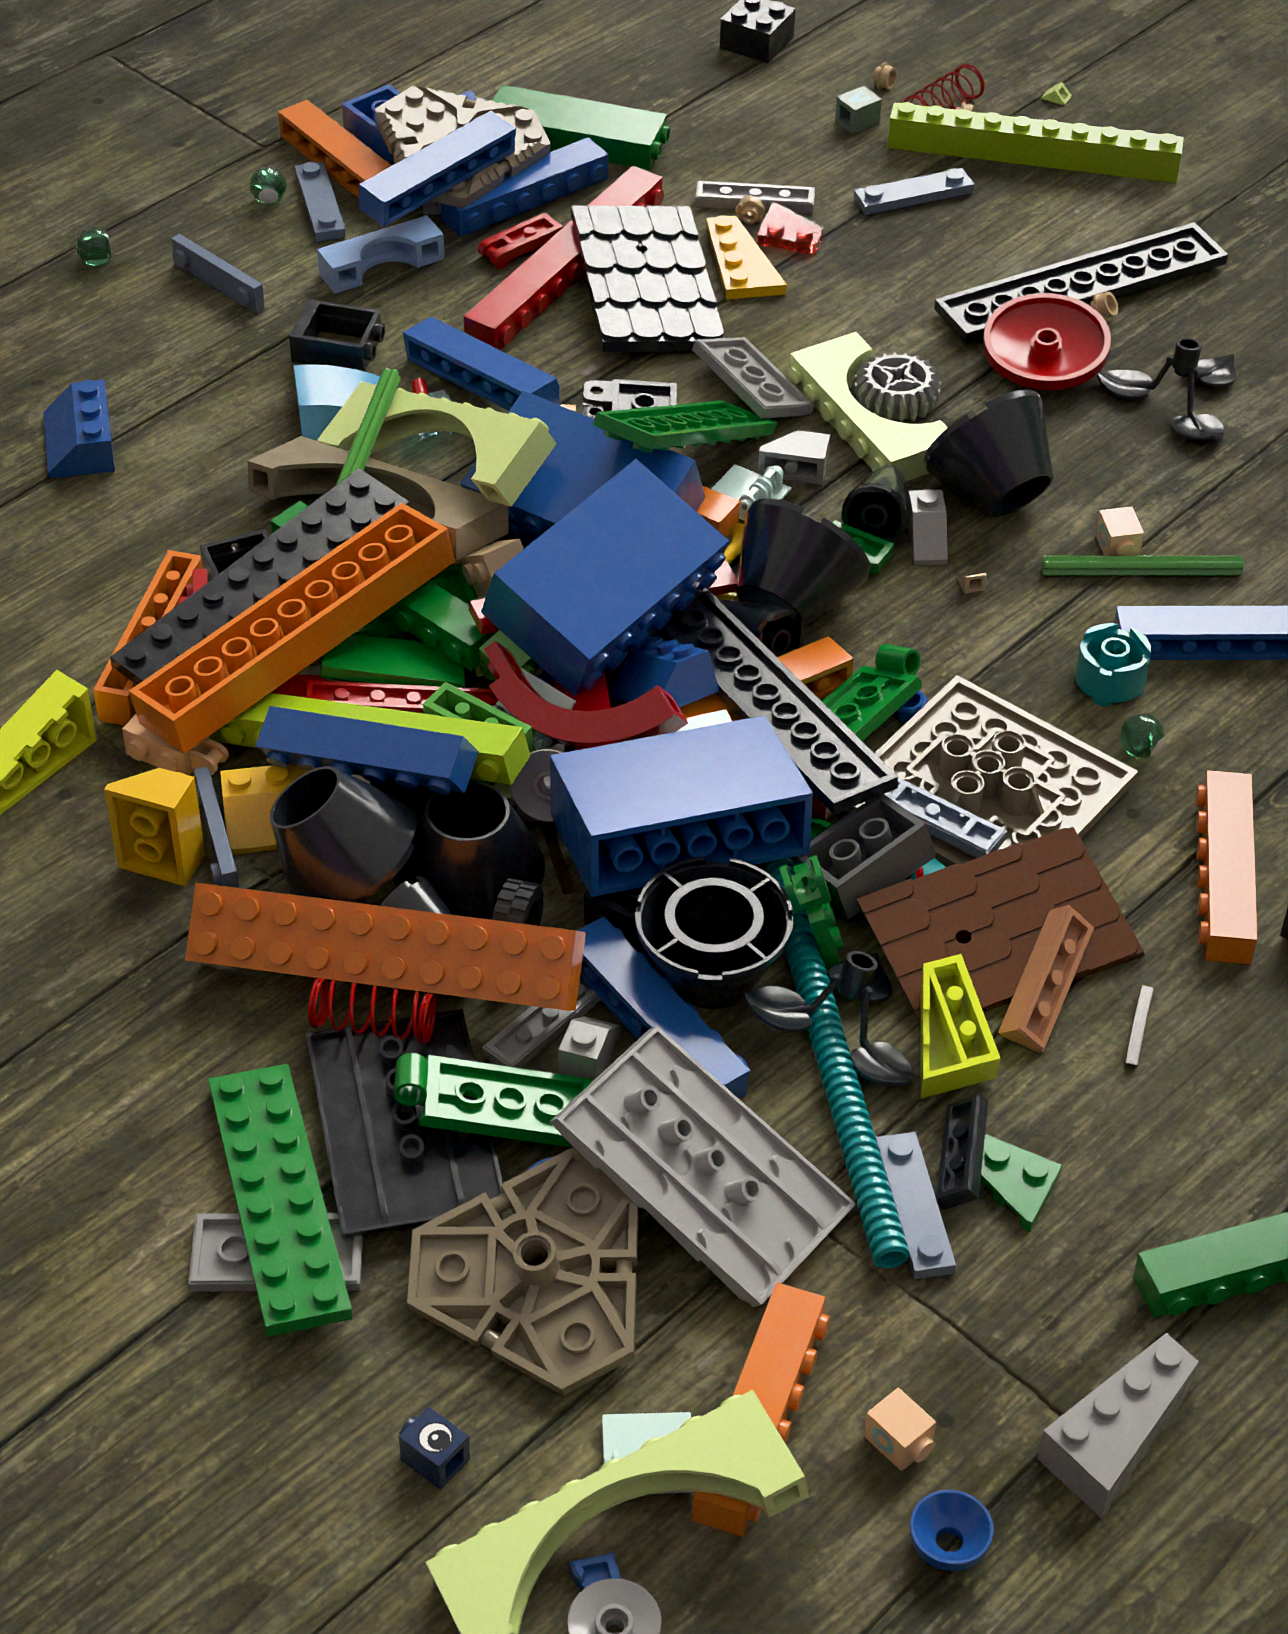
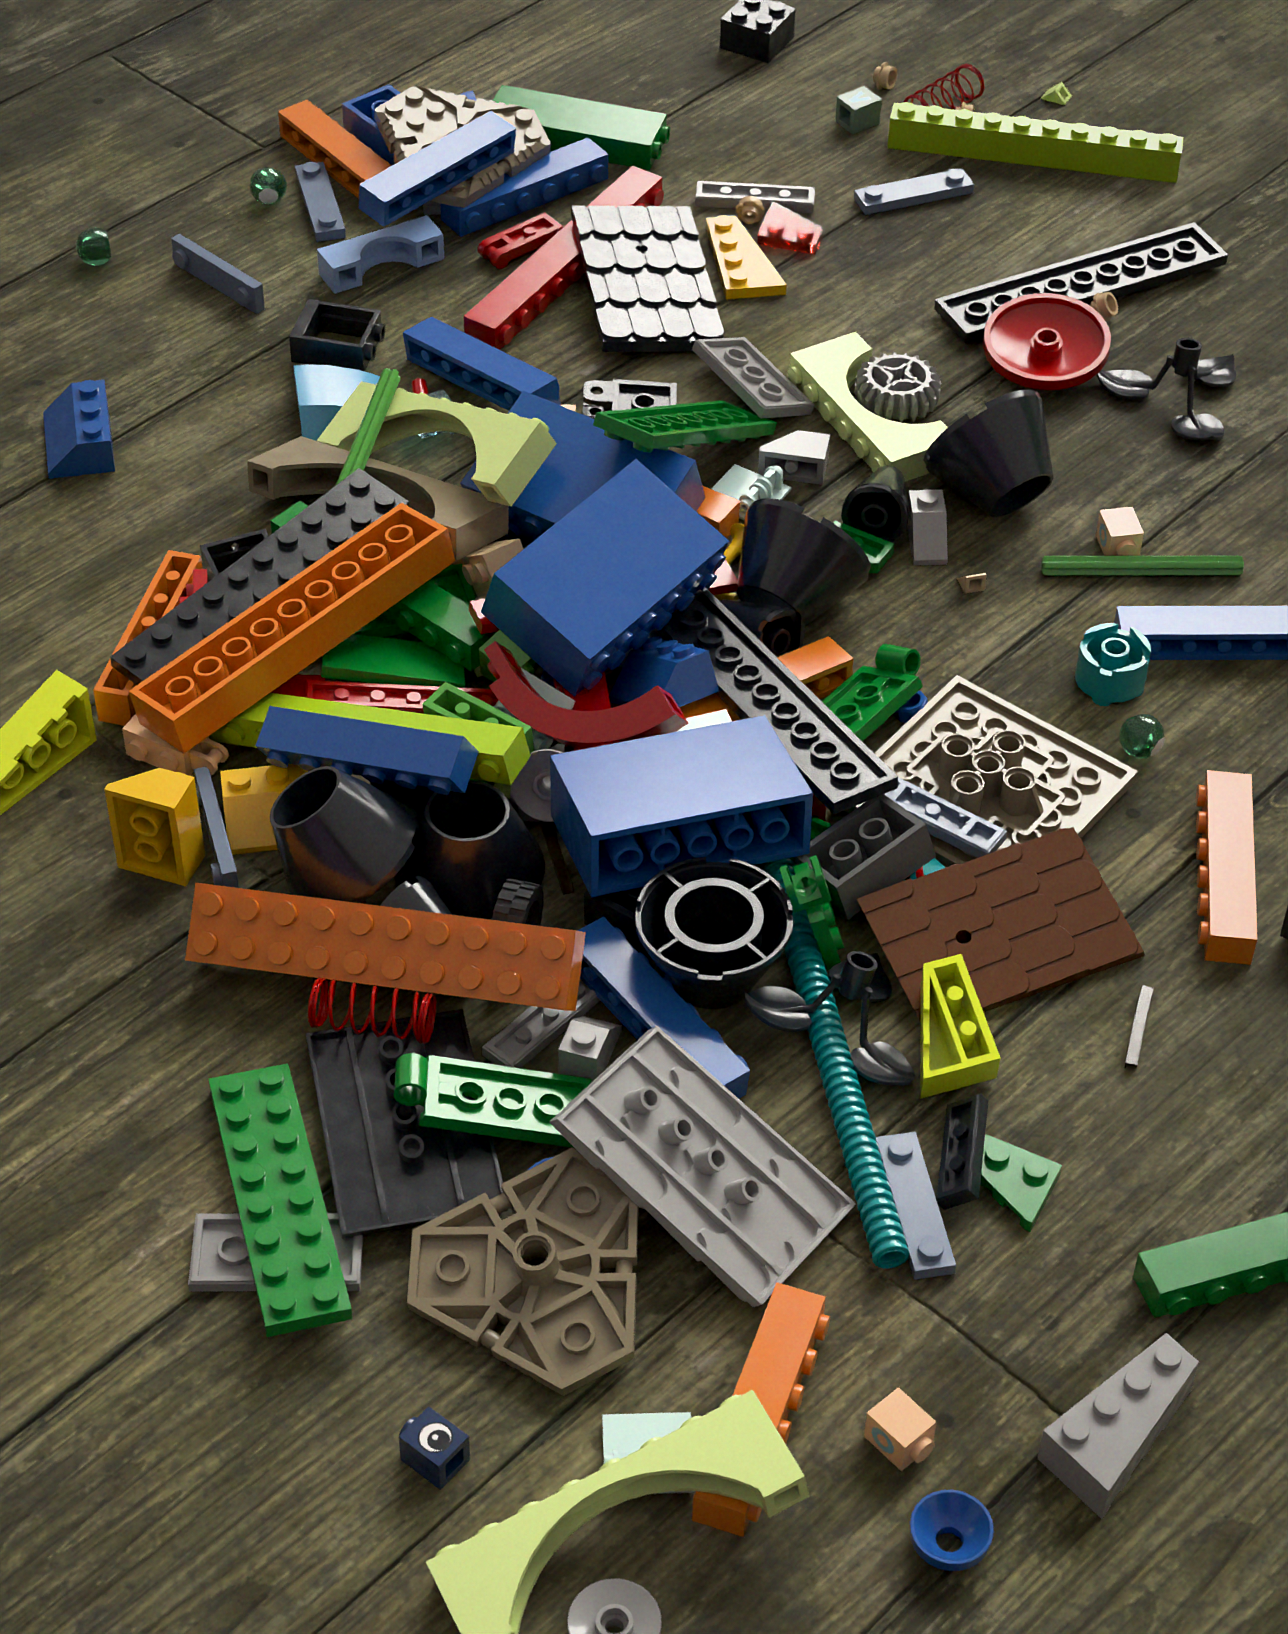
(594, 1569): blue tile -> none
(1046, 979): nougat slope -> none

